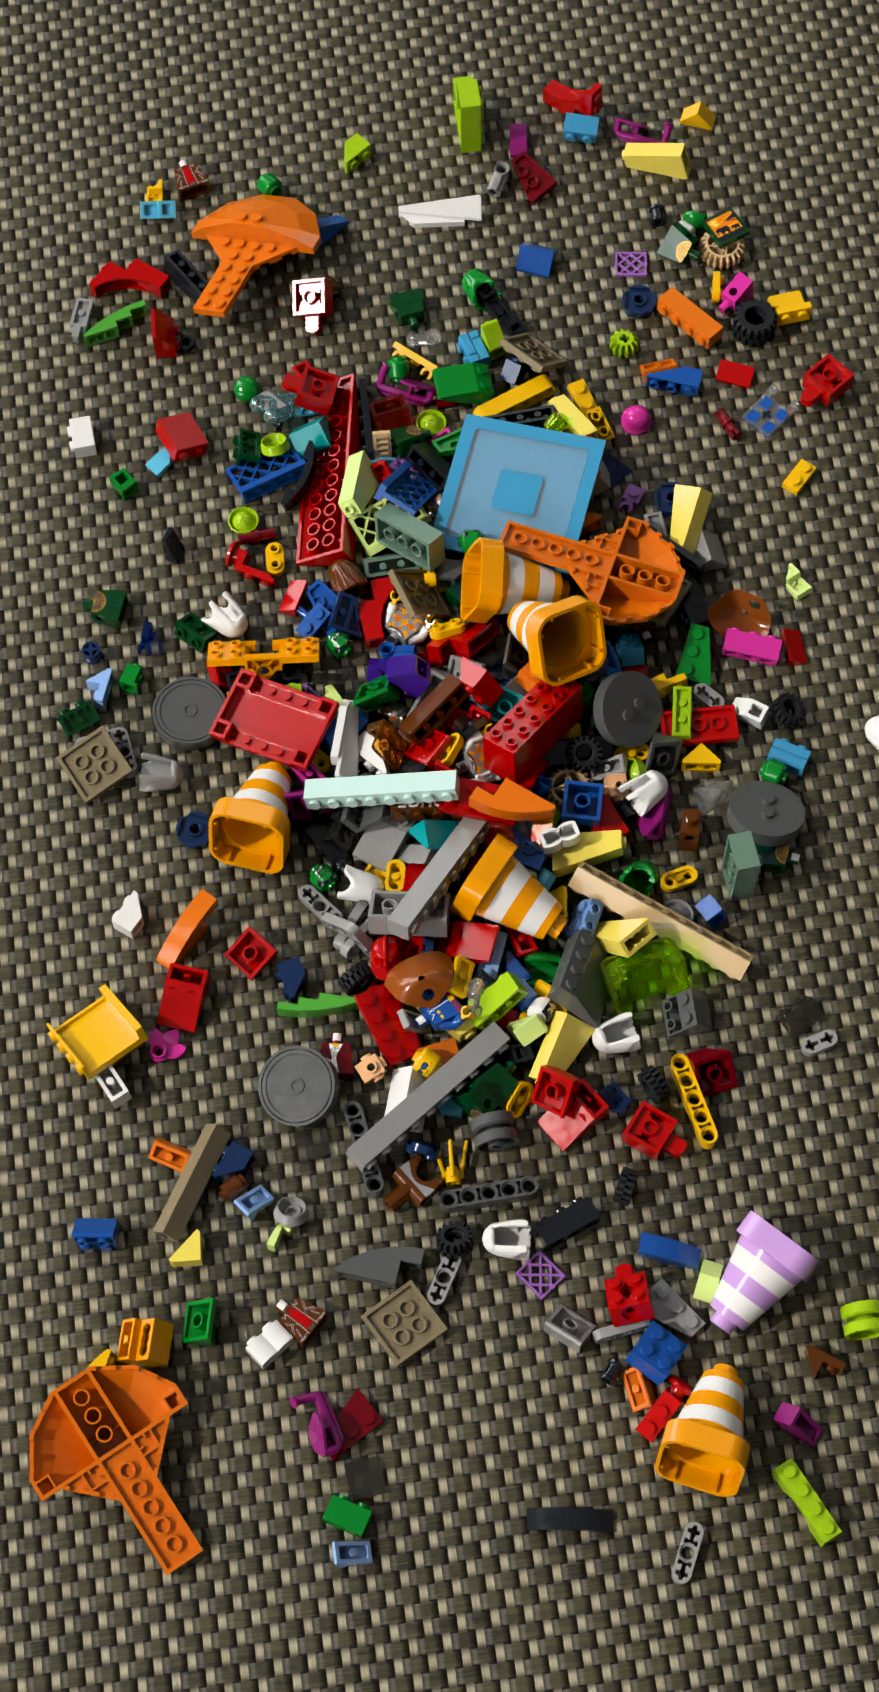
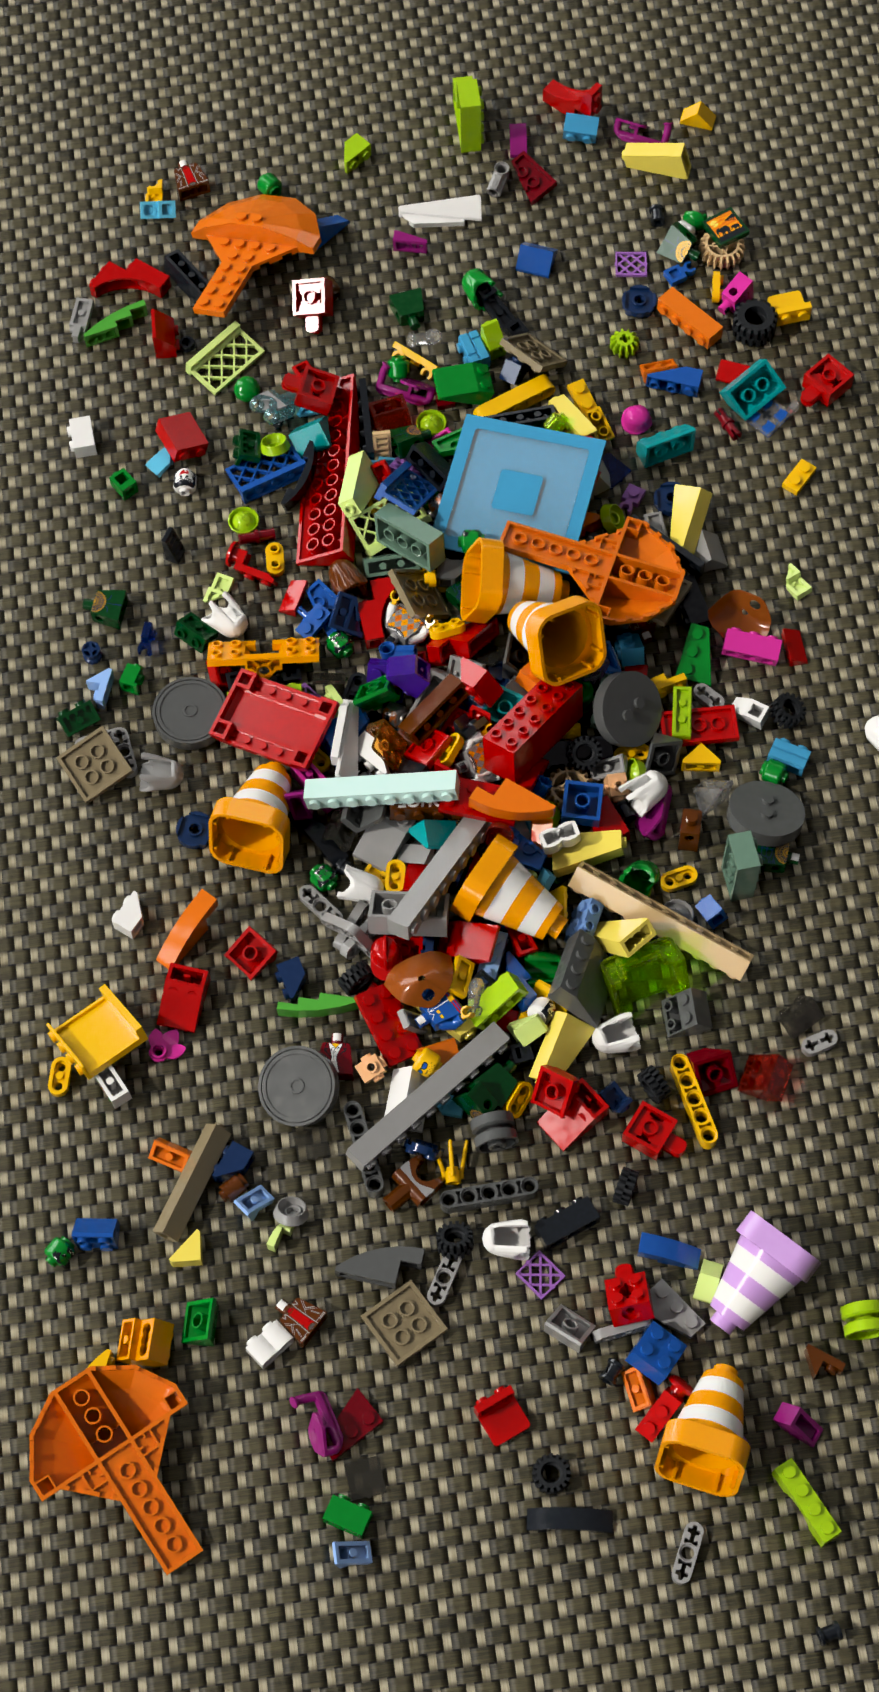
(59, 1077): none -> yellow plate
(59, 1252): none -> green head
(185, 482): none -> head
(216, 346): none -> yellowish green fence
(220, 584): none -> yellowish green slope
(351, 689): none -> black plate
(409, 243): none -> magenta slope
(501, 1415): none -> red bracket
(560, 1464): none -> black tyre
(612, 517): none -> lime hat
(666, 445): none -> teal slope
(677, 274): none -> blue plate
(752, 389): none -> teal slope
(765, 1077): none -> clear red slope
(829, 1633): none -> black bush

